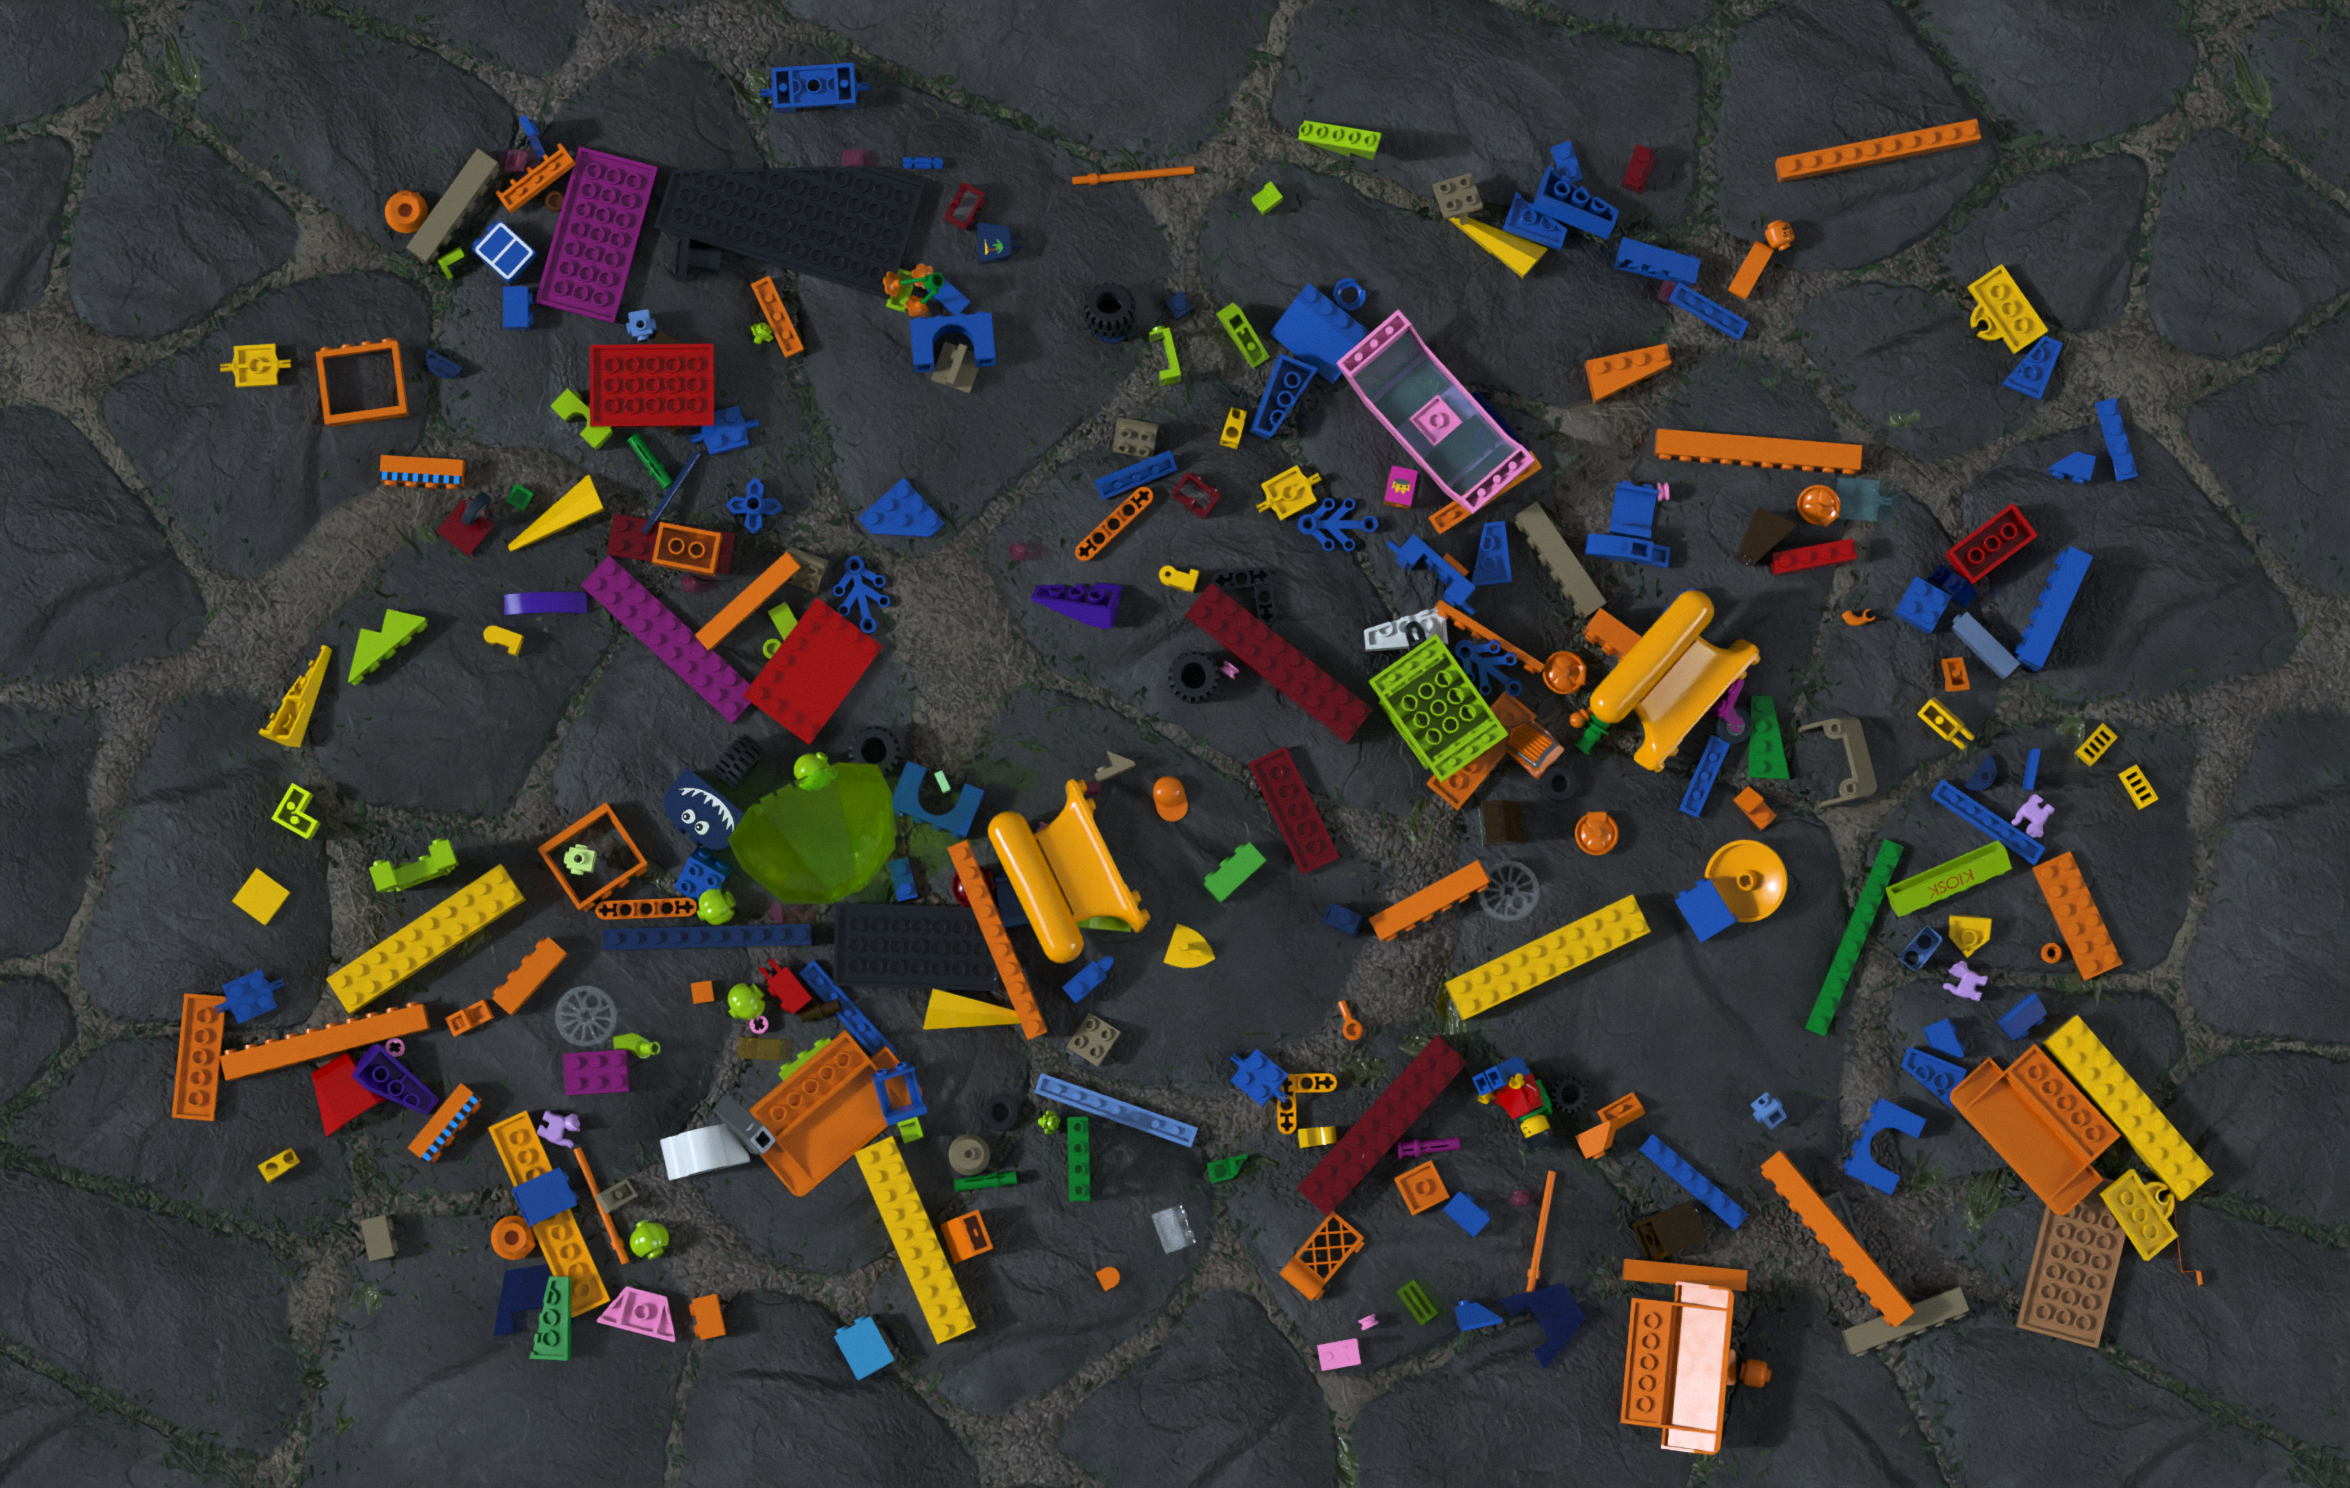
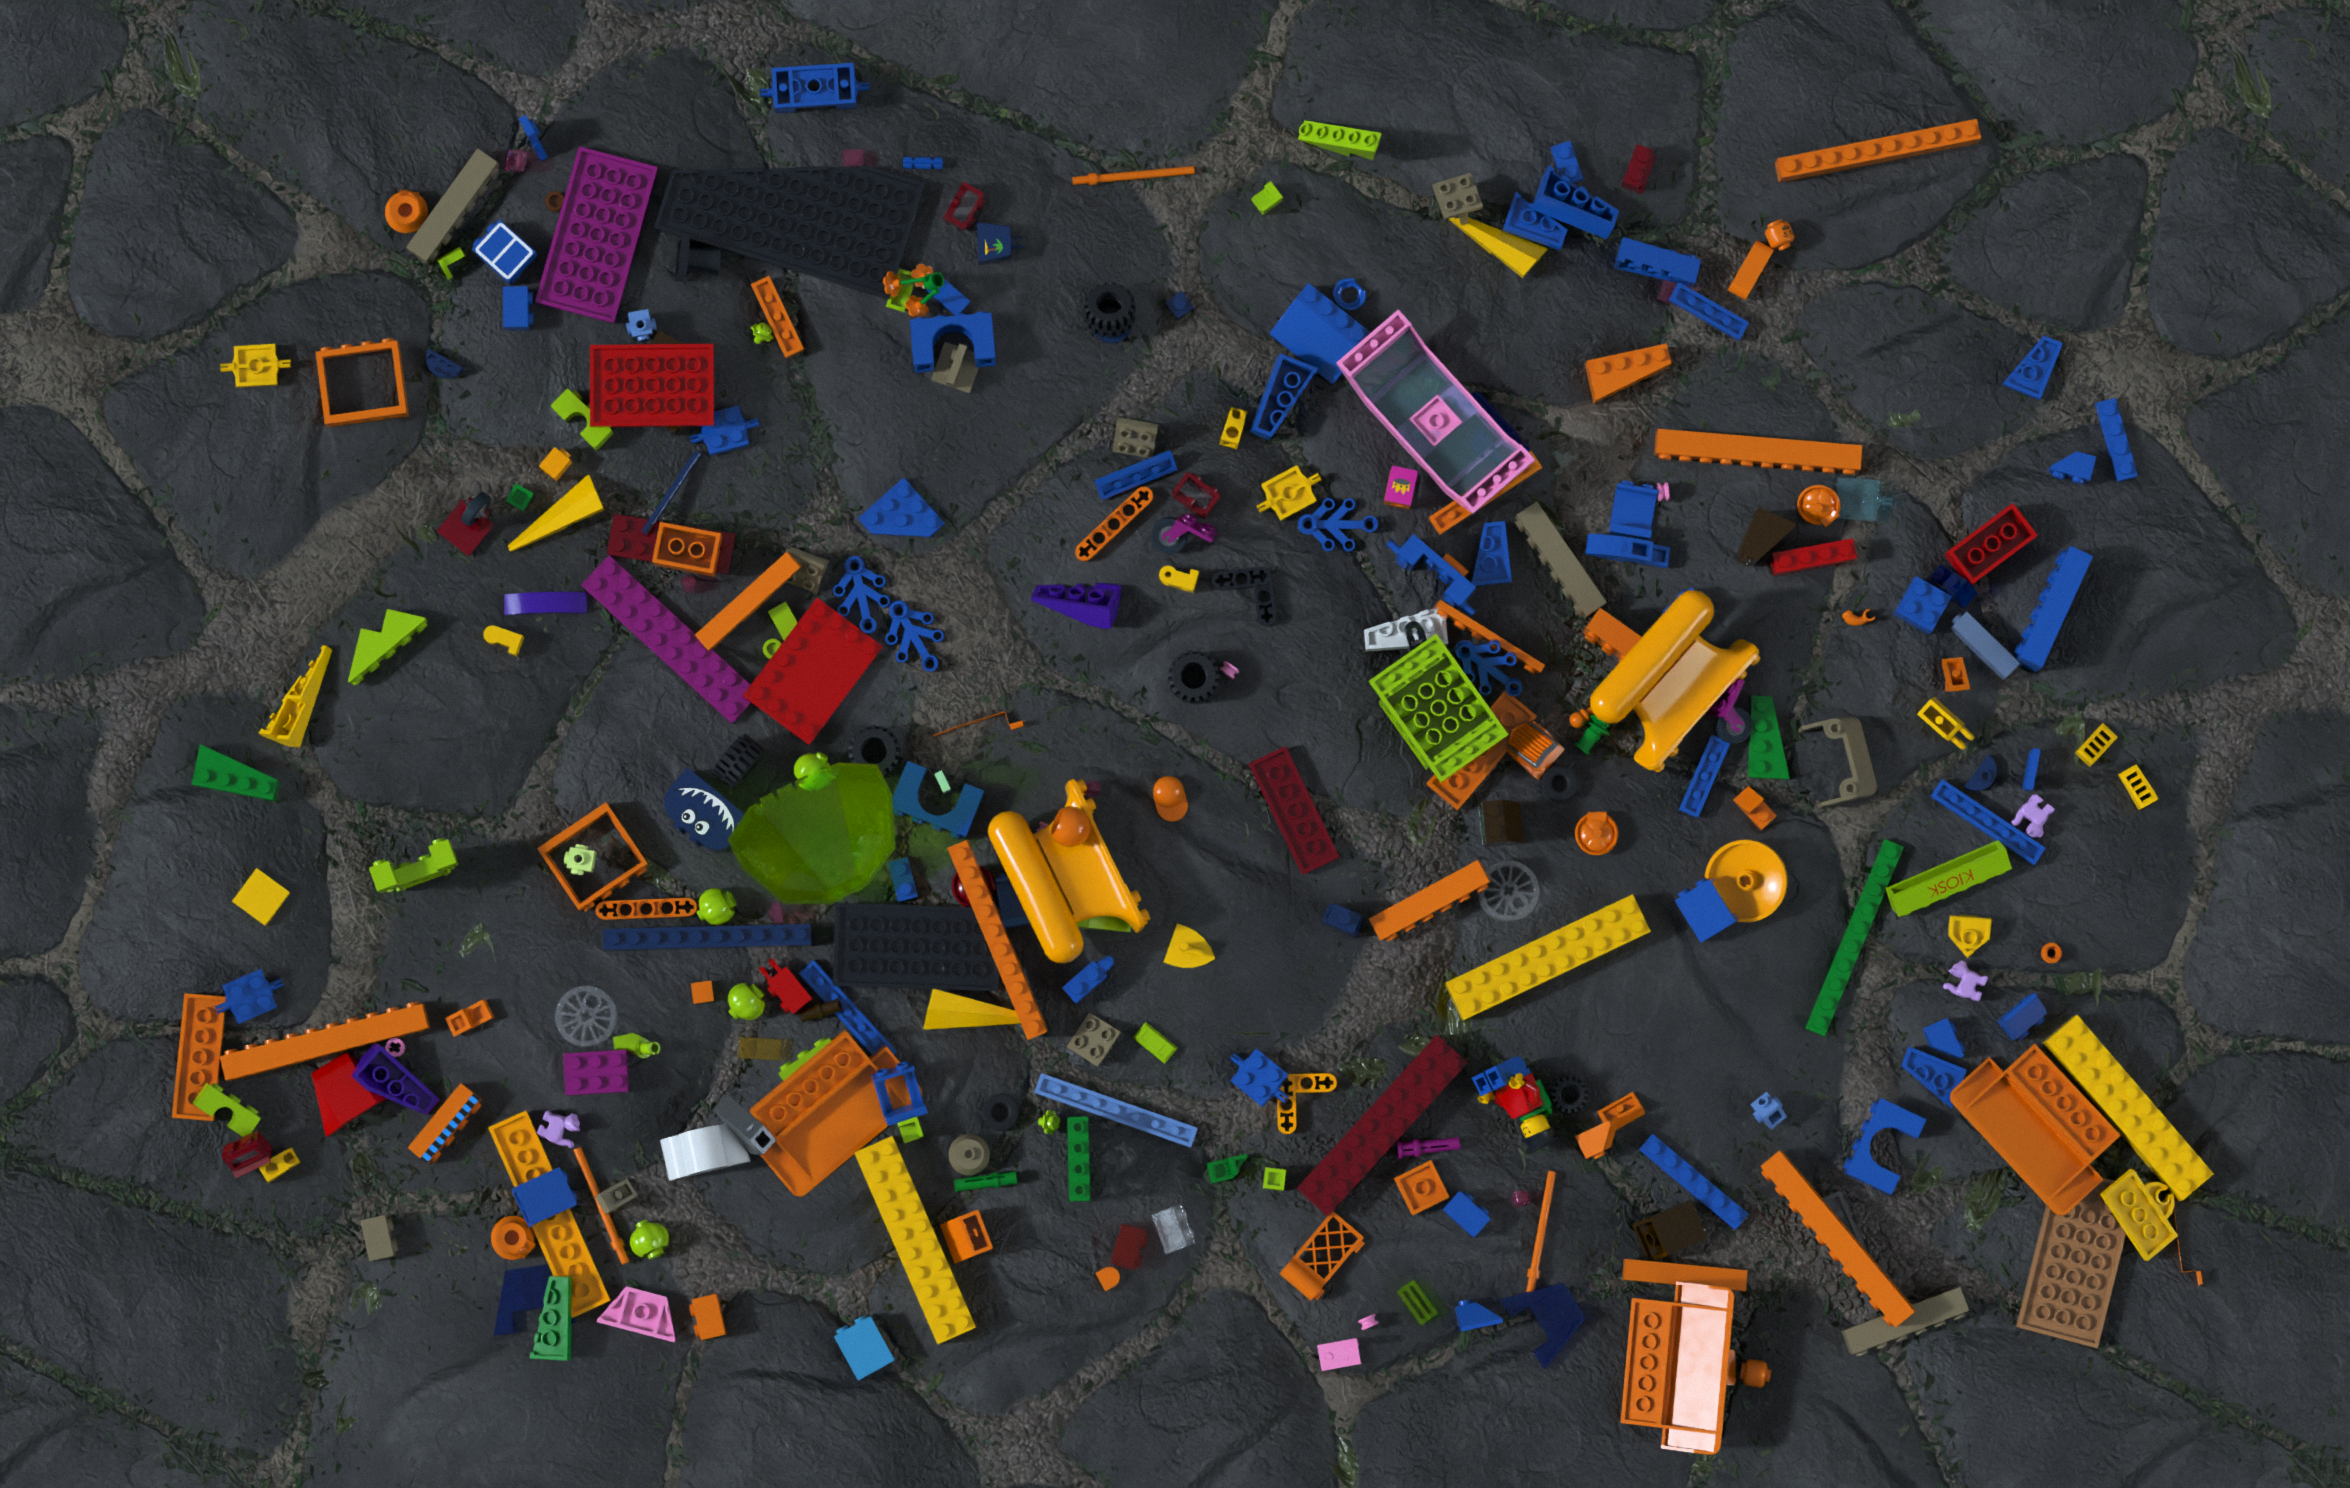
(212, 1098): none -> lime arch
(227, 775): none -> green wedge
(247, 1154): none -> dark red window
(291, 812): neon yellow brick -> none
(422, 471): orange brick -> none
(425, 939): yellow brick -> none
(529, 976): orange brick -> none
(536, 179): orange hinge -> none
(556, 463): none -> light orange brick
(656, 468): green pin -> none
(702, 873): blue bracket -> none
(765, 1022): bright pink bush -> none
(766, 506): blue plant -> none
(911, 633): none -> blue plant
(1013, 725): none -> orange piece
(1017, 551): clear pink plate -> none
(1070, 827): none -> orange helmet
(1119, 765): dark tan slope -> none
(1128, 1247): none -> clear red brick
(1155, 1042): none -> lime tile
(1171, 533): none -> plate
(1173, 374): lime panel -> none
(1234, 871): bright green brick -> none
(1243, 334): lime slope -> none
(1274, 1179): none -> lime panel
(1278, 663): dark red brick -> none
(1317, 1136): yellow leg -> none
(1352, 1029): orange plate -> none
(1564, 672): orange piece -> none
(1913, 946): medium blue piece -> none
(2004, 310): yellow plate -> none
(2077, 916): orange plate -> none

